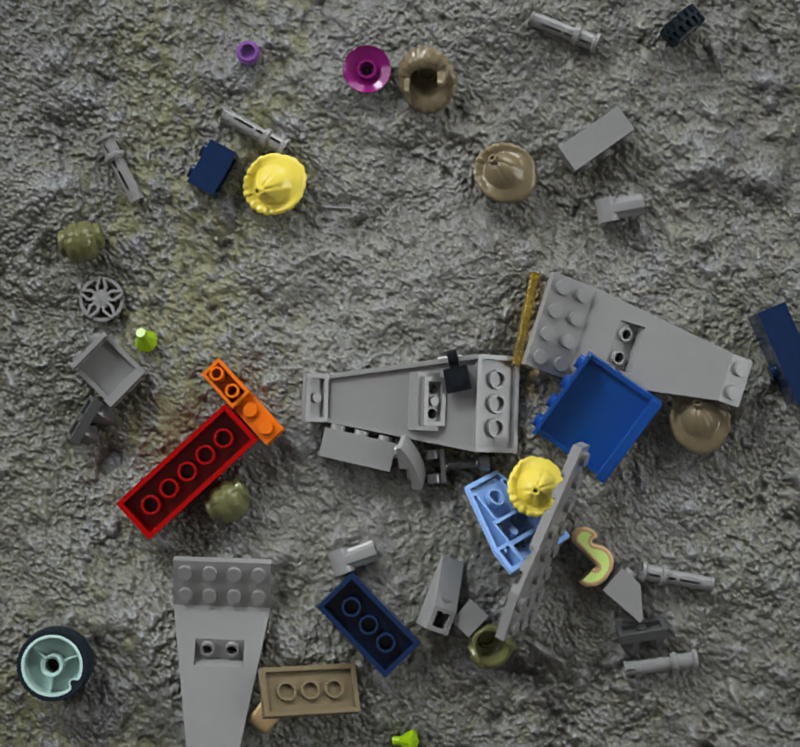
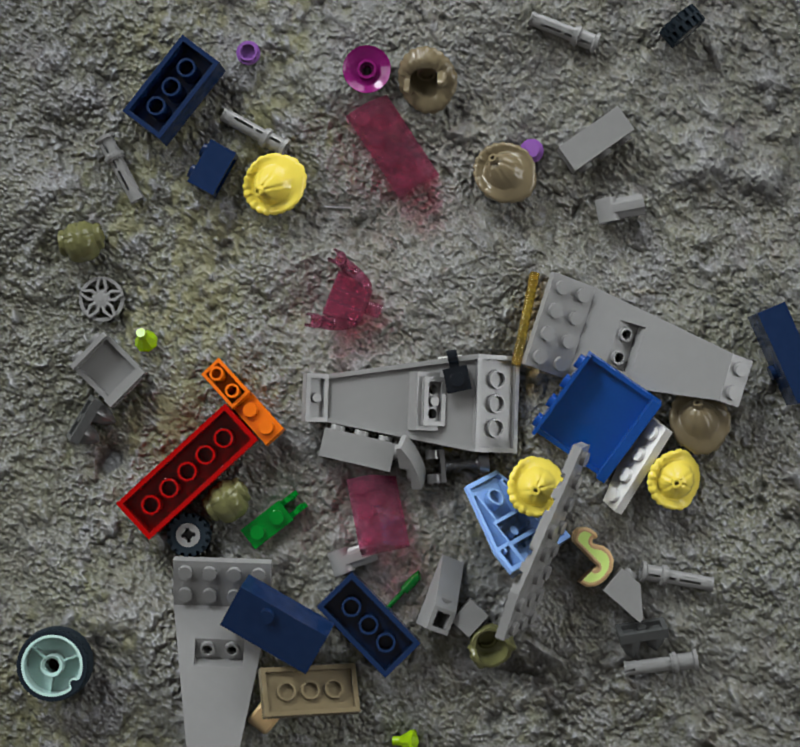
(174, 90): none -> dark blue brick
(197, 533): none -> black wheel
(271, 521): none -> green hinge
(277, 624): none -> dark blue brick
(348, 298): none -> clear pink torso
(377, 514): none -> clear pink slope
(391, 146): none -> clear pink slope
(406, 587): none -> green piece
(534, 148): none -> medium lavender plate
(636, 465): none -> white wing
(674, 479): none -> light yellow piece

